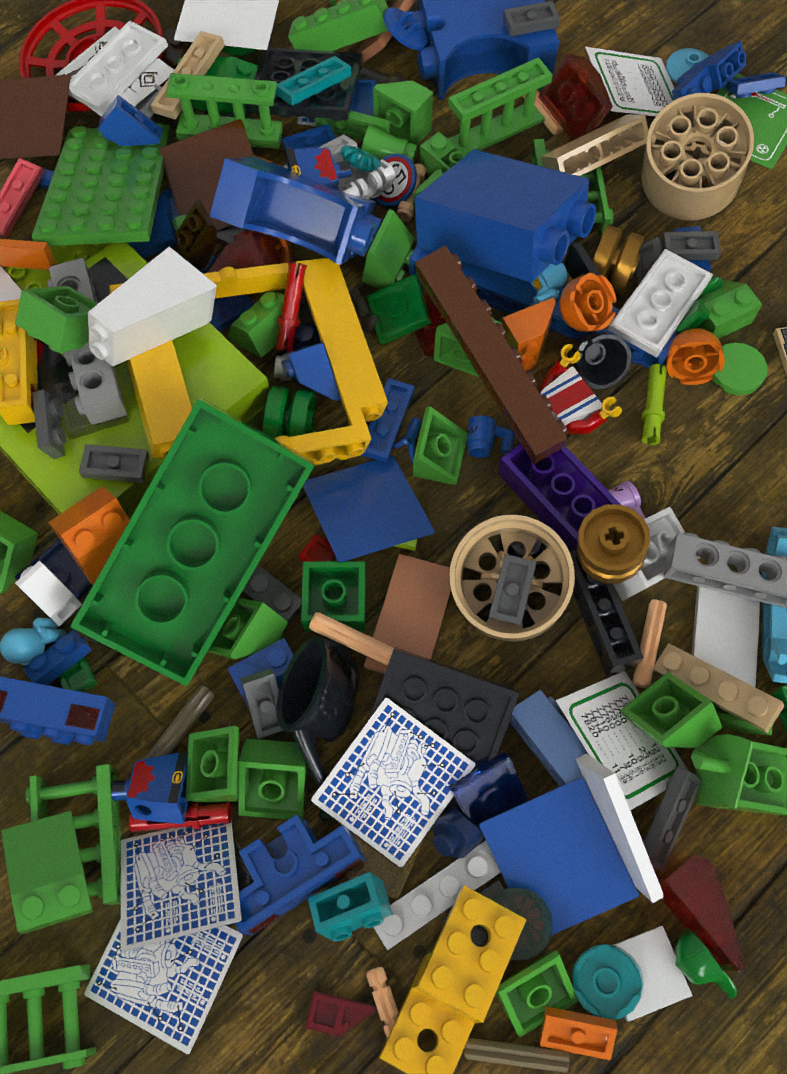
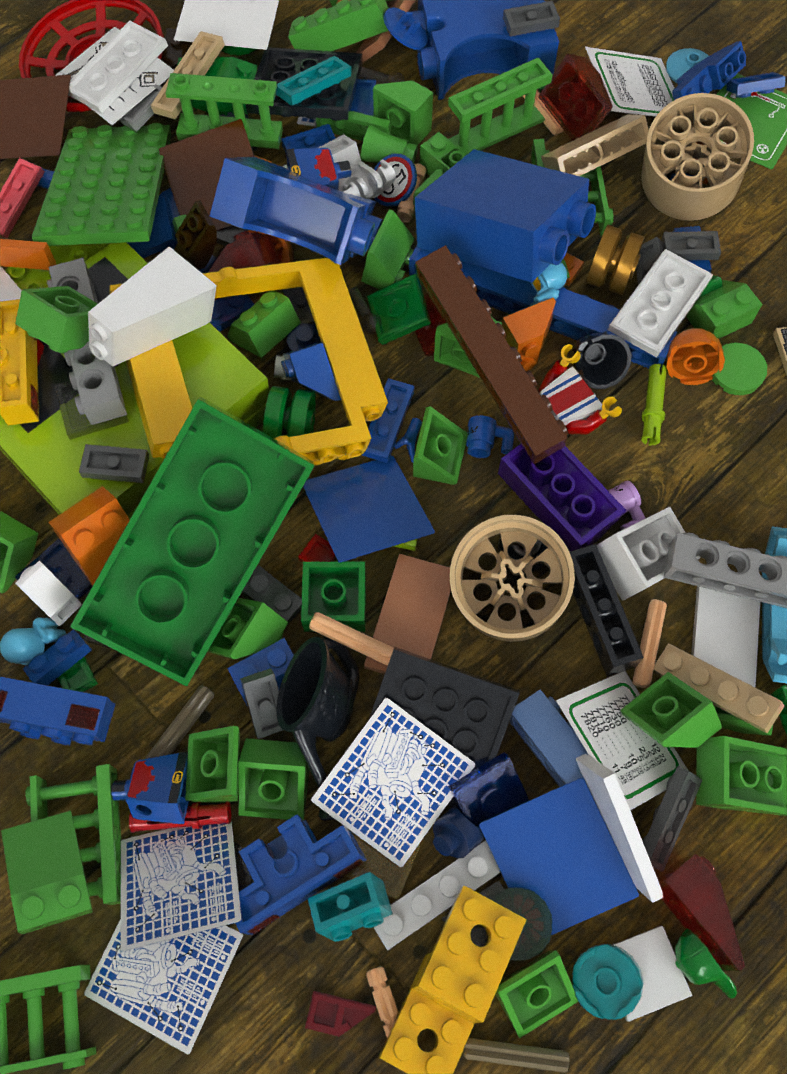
(48, 424): dark grey plate -> none
(127, 125): blue slope -> none
(291, 304): red pin -> none
(360, 159): teal gear -> none
(512, 589): dark grey plate -> none
(578, 1033): orange plate -> none
(579, 262): black tile -> none
(588, 303): orange cylinder -> none
(611, 526): pearl gold wheel -> none
(694, 317): green slope -> none
(723, 766): bright green shield -> none

